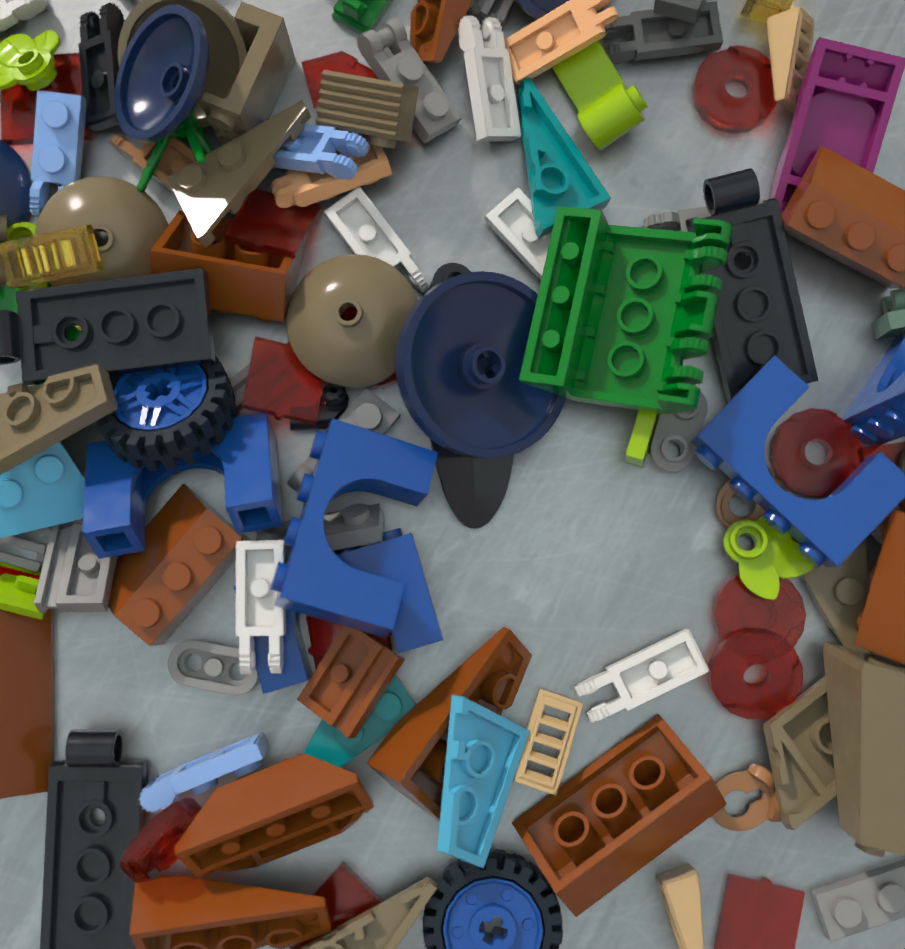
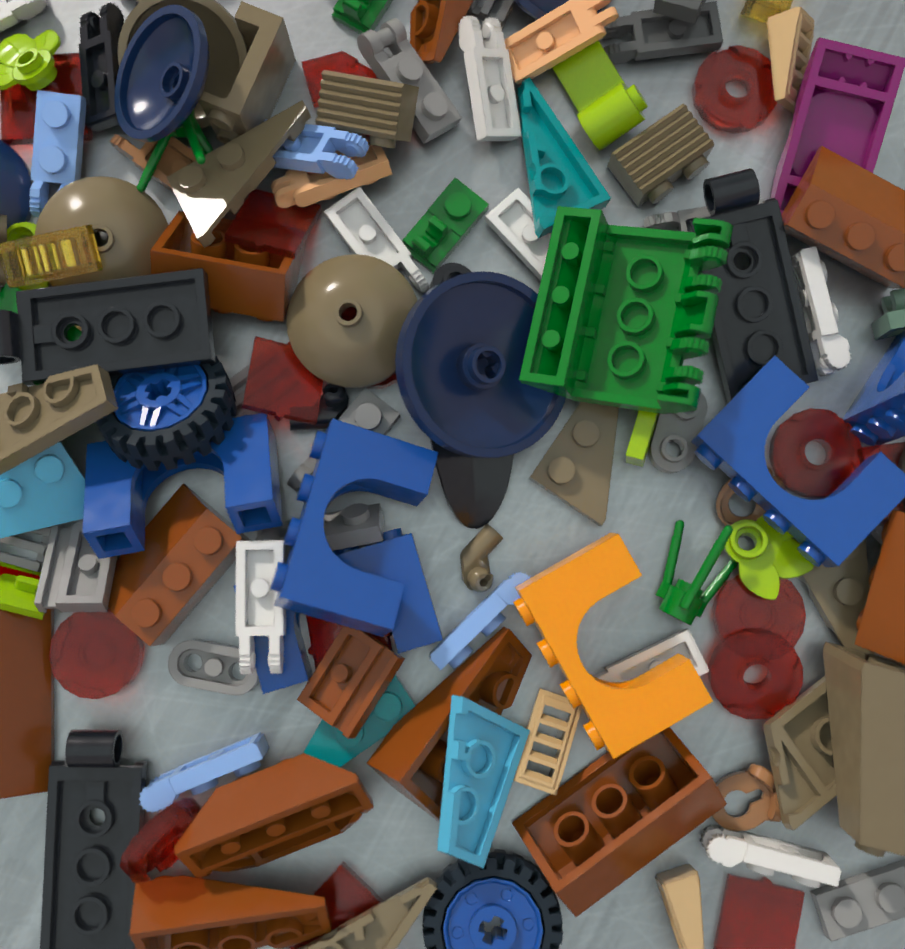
(95, 654): none -> clear red tile
(445, 225): none -> green plate
(475, 560): none -> dark tan arm
(483, 619): none -> light blue hinge
(581, 461): none -> dark tan wing
(618, 711): none -> light orange arch
(661, 156): none -> dark tan brick
(686, 599): none -> green plant
(770, 855): none -> white hinge
(820, 314): none -> white hinge

